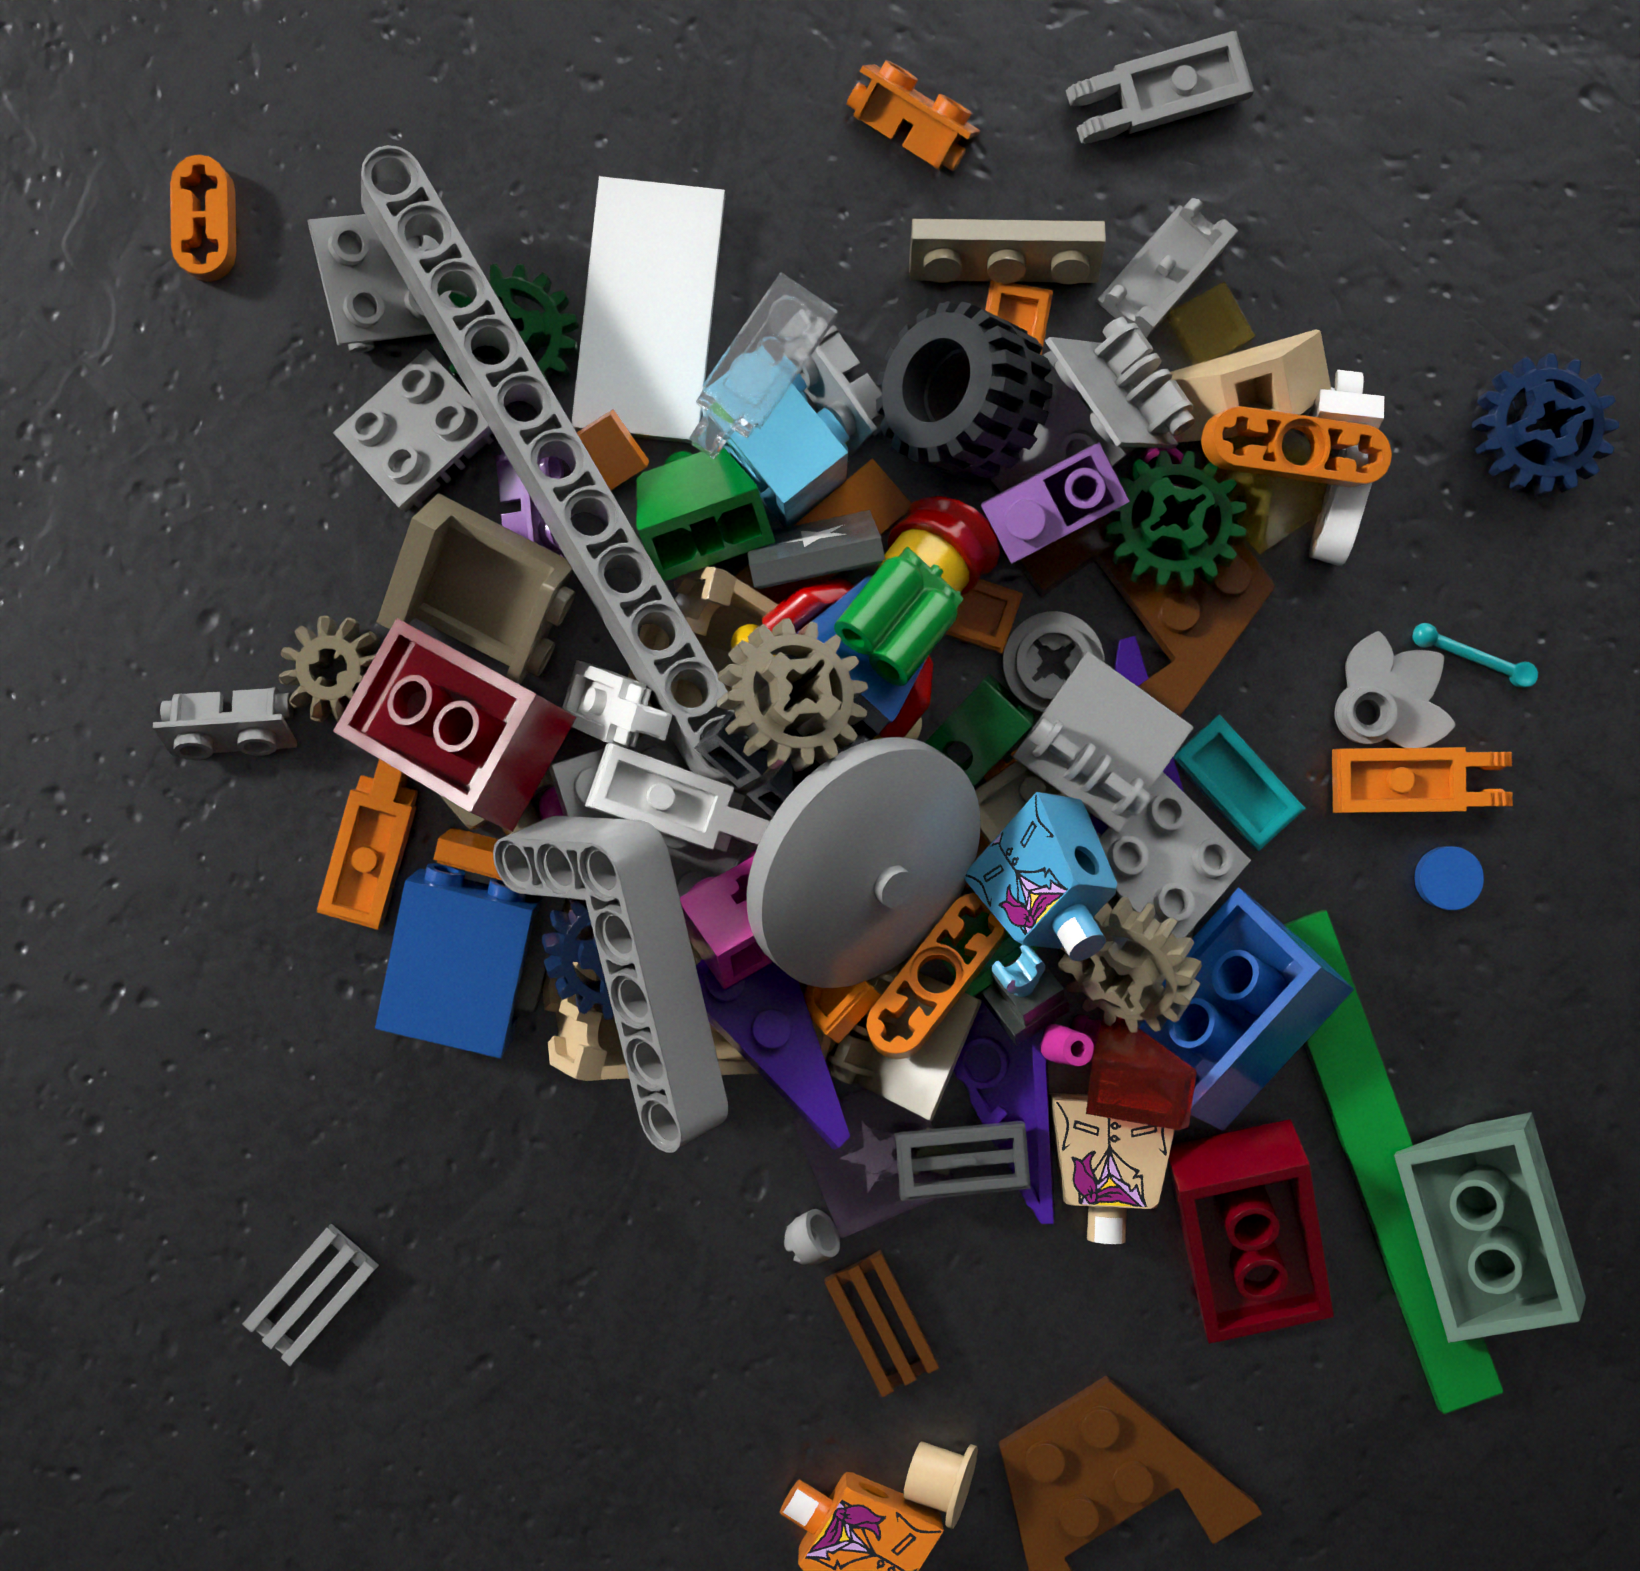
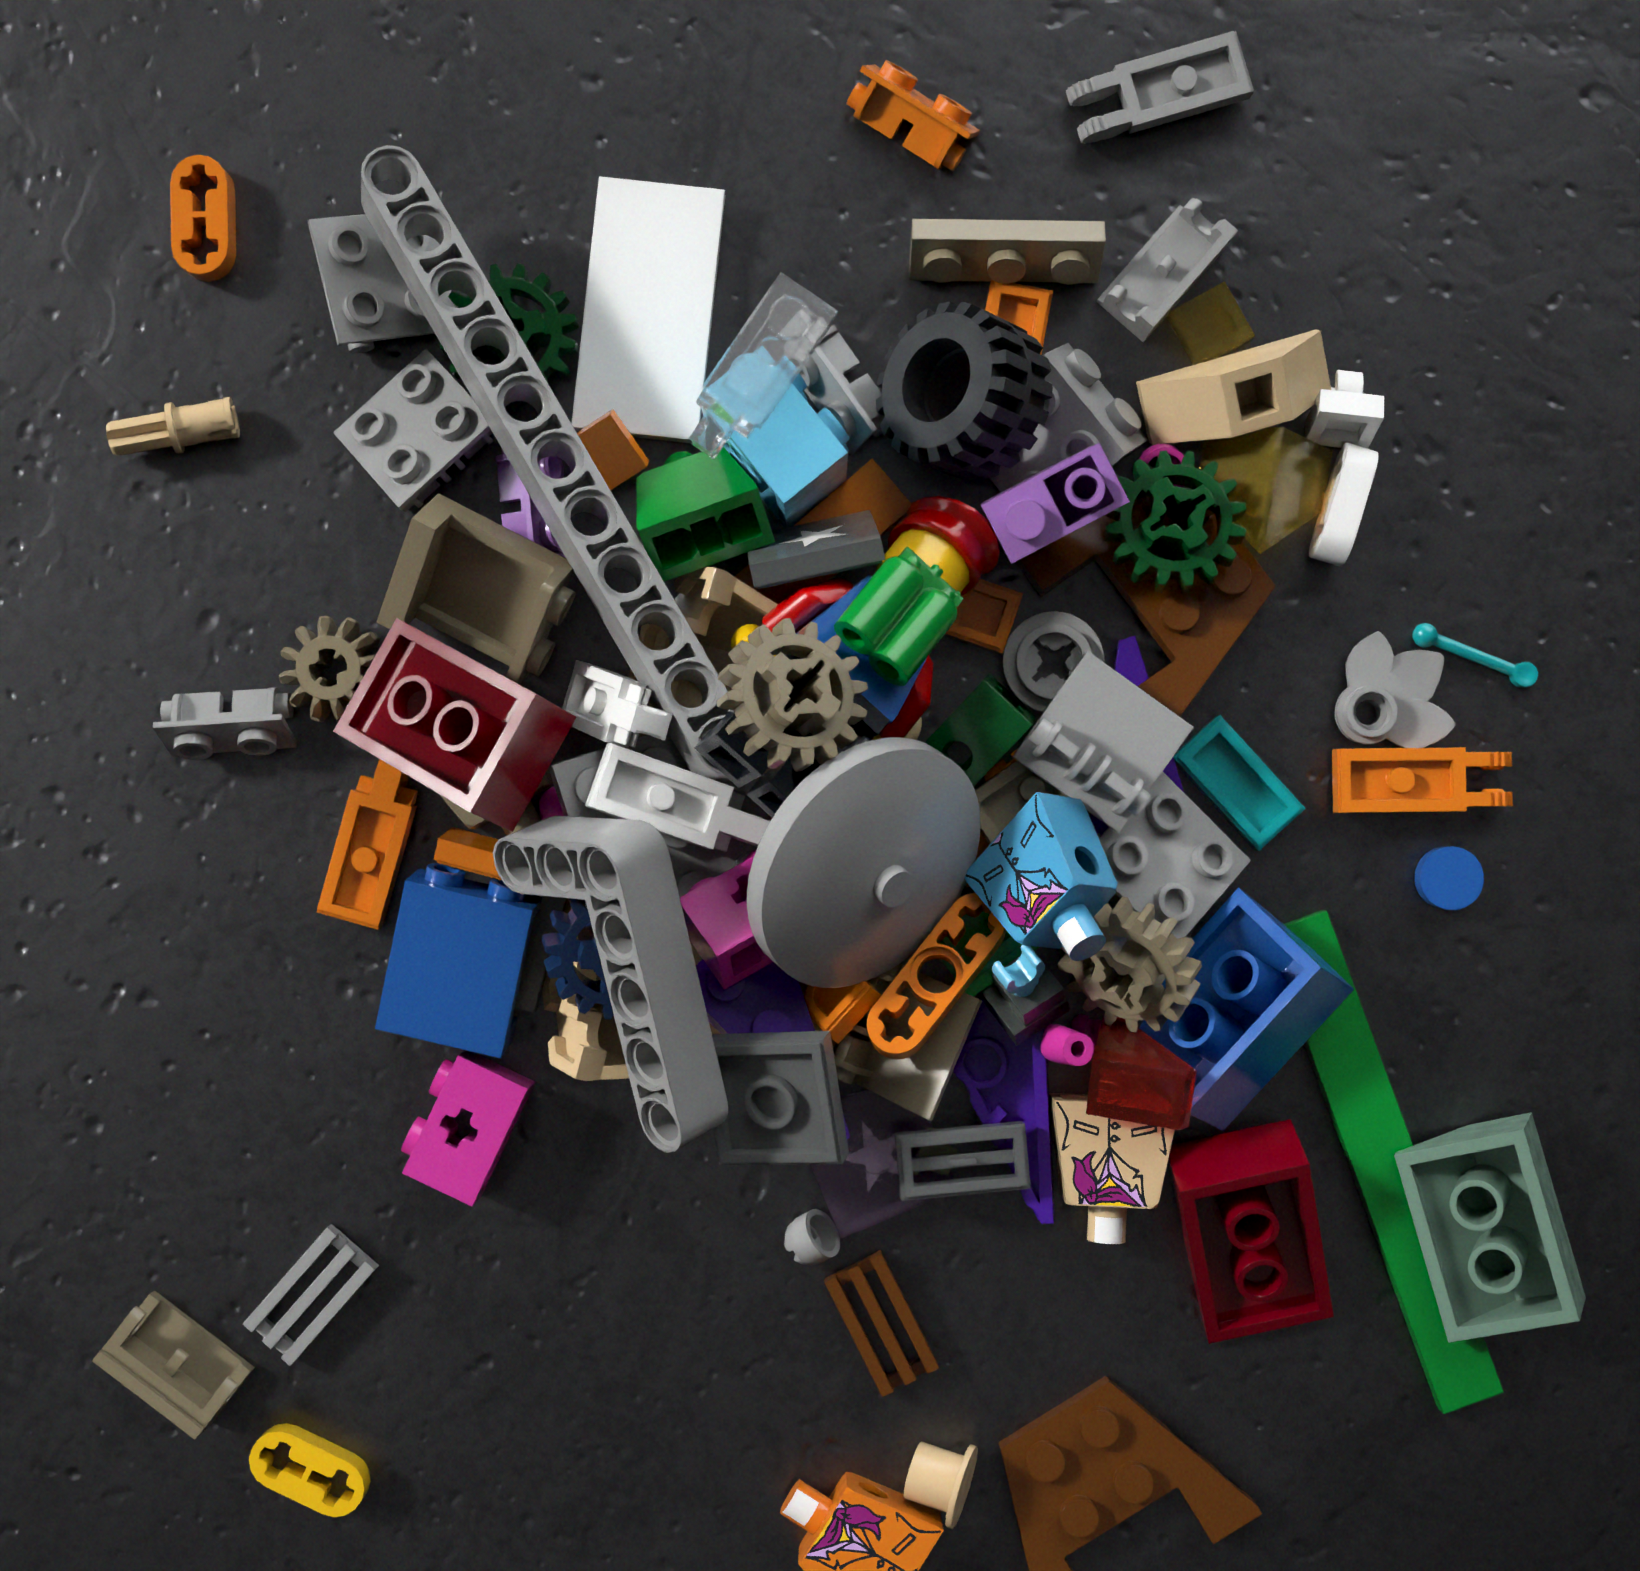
(173, 1364): none -> dark tan hinge
(174, 427): none -> tan axle
(302, 1483): none -> yellow beam
(466, 1164): none -> dark pink brick
(780, 1100): none -> dark grey tile
(1116, 385): light grey hinge -> none
(1337, 470): orange beam -> none
(1550, 448): dark blue gear -> none

